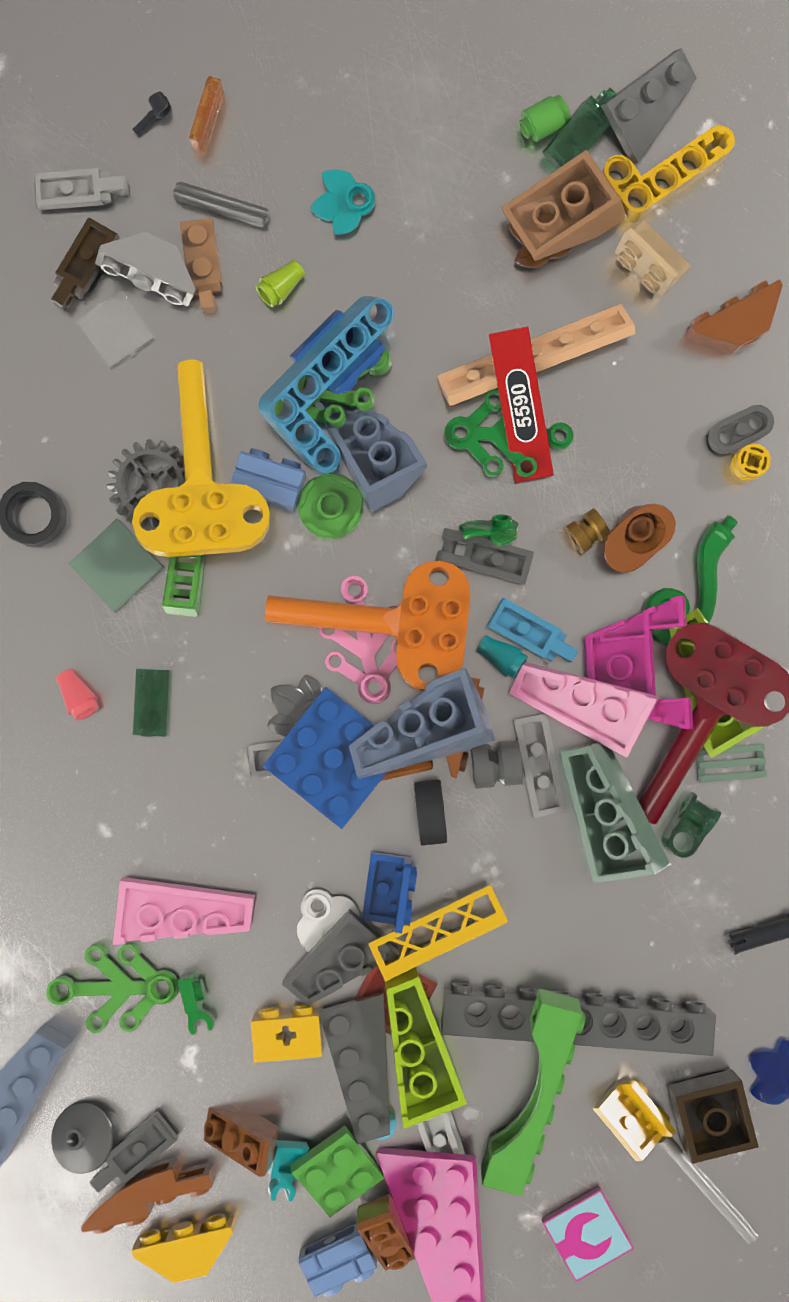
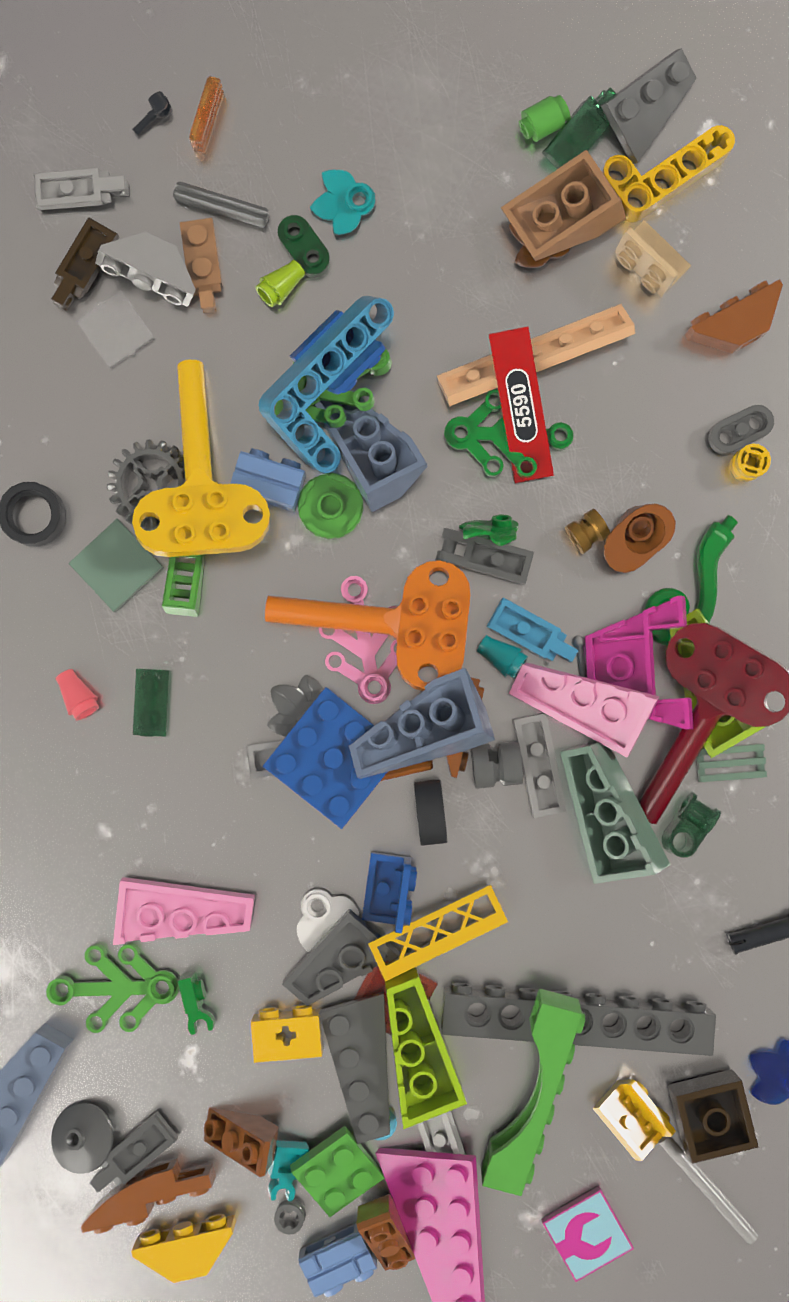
(289, 1206): none -> dark grey bush
(303, 245): none -> dark green plate
(579, 642): none -> light grey hinge

